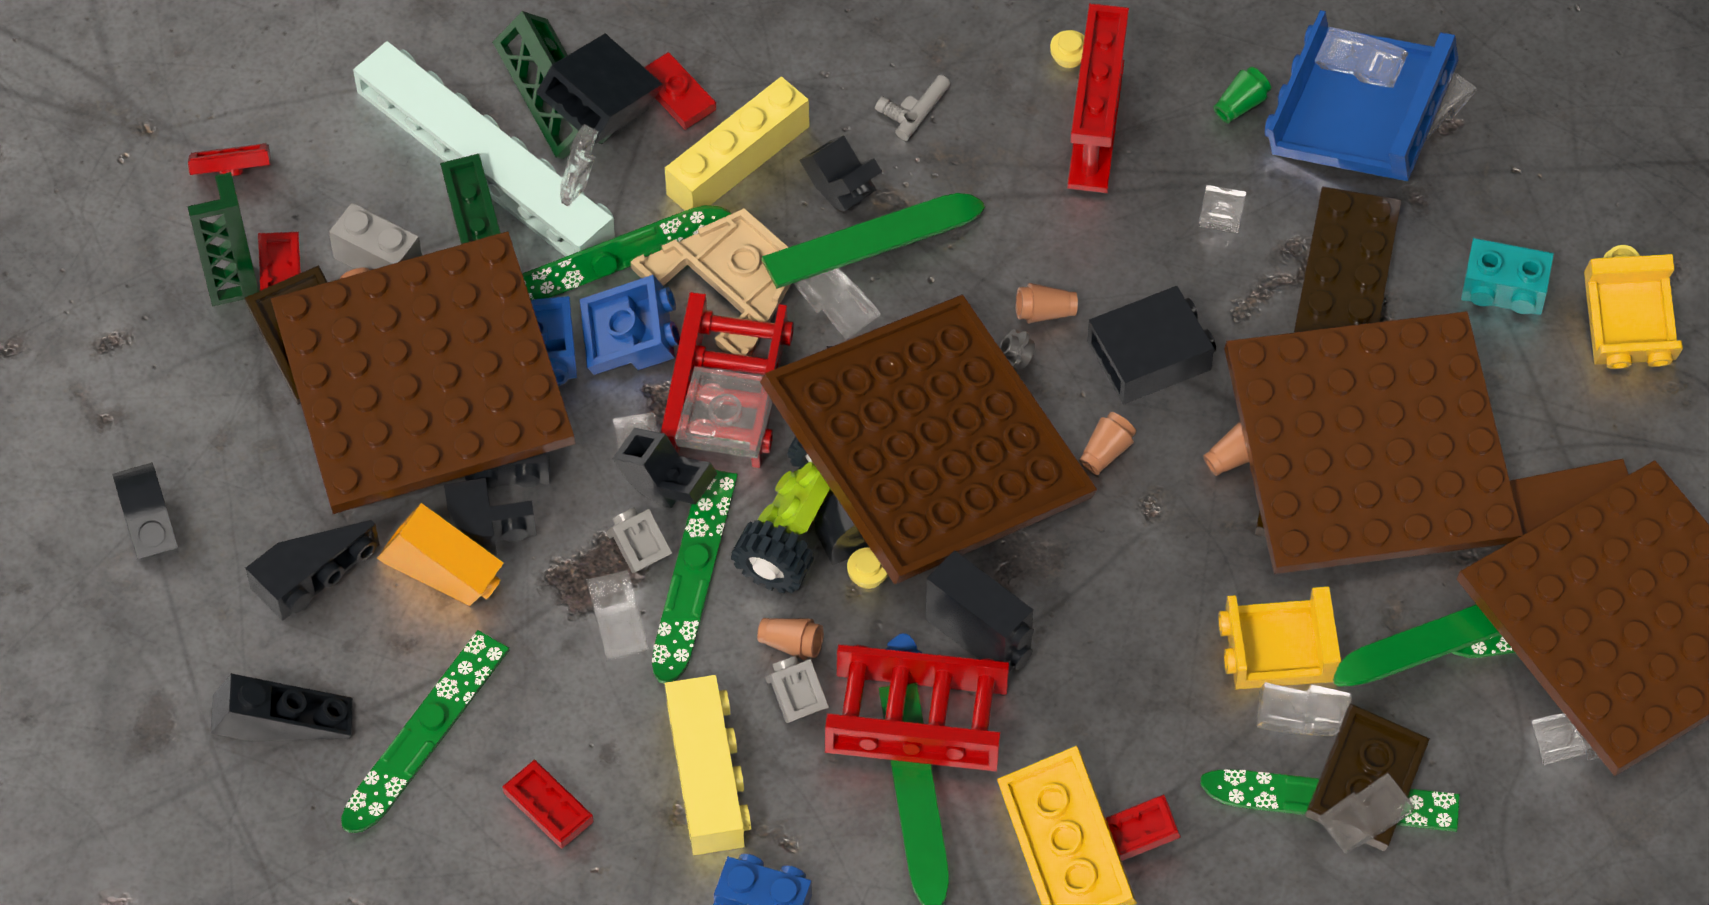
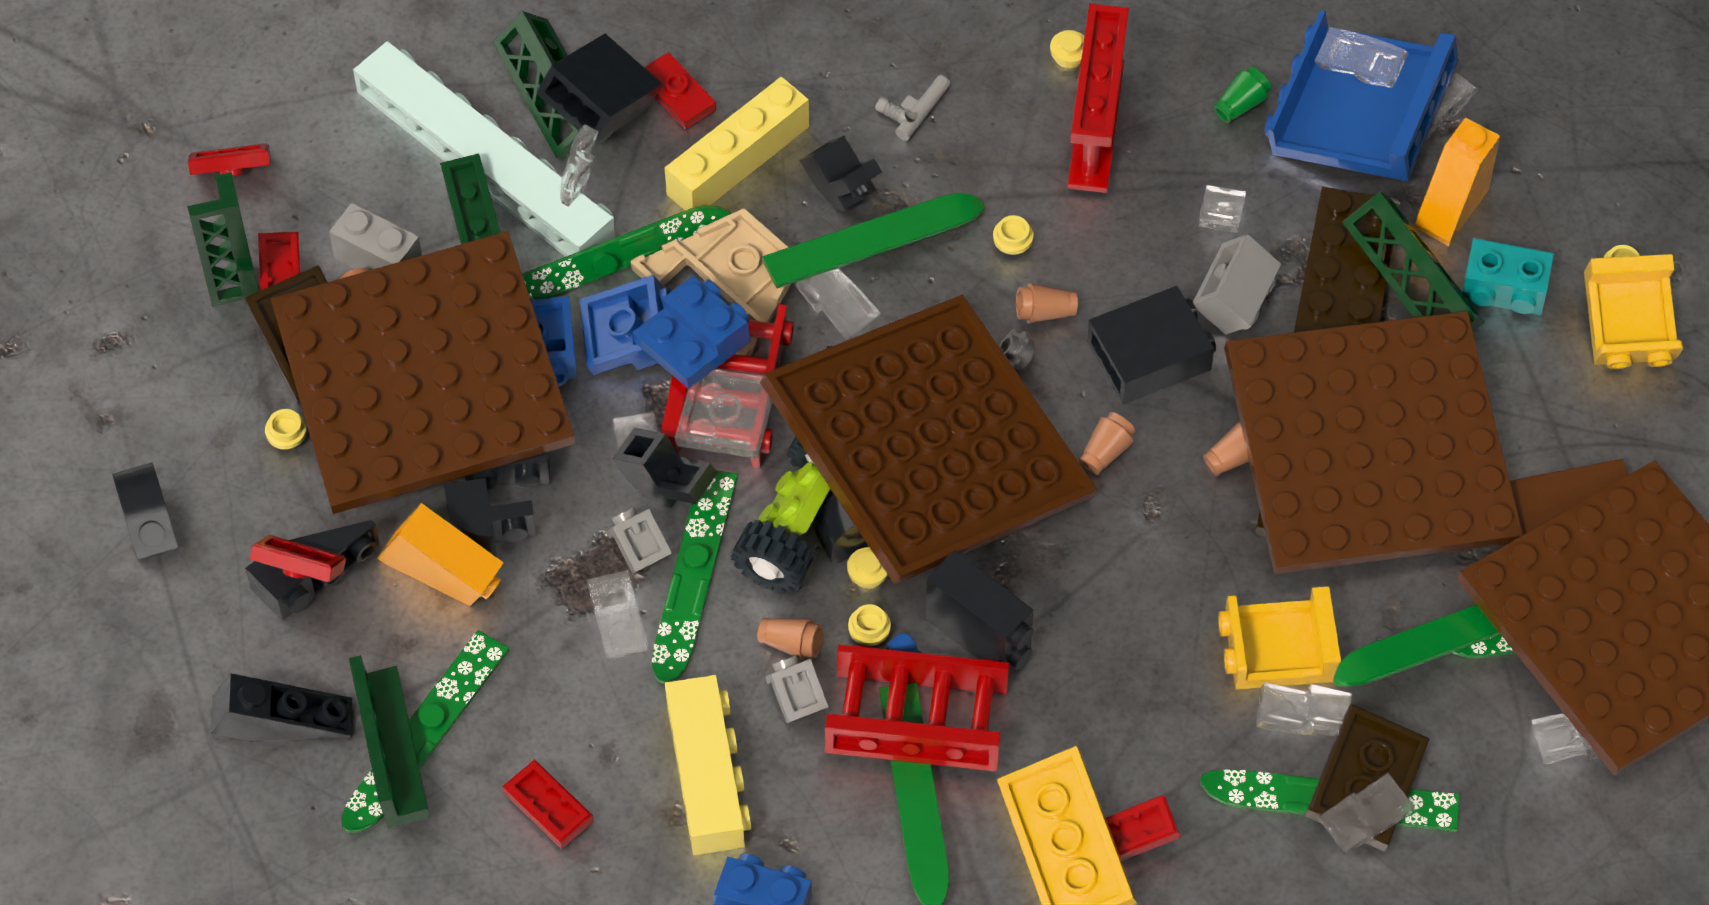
(285, 429): none -> light yellow plate
(297, 559): none -> red plate
(390, 744): none -> dark green fence
(694, 331): none -> blue plate
(869, 625): none -> light yellow plate
(1013, 235): none -> light yellow plate
(1237, 284): none -> light grey brick
(1416, 251): none -> dark green fence
(1458, 181): none -> light orange slope

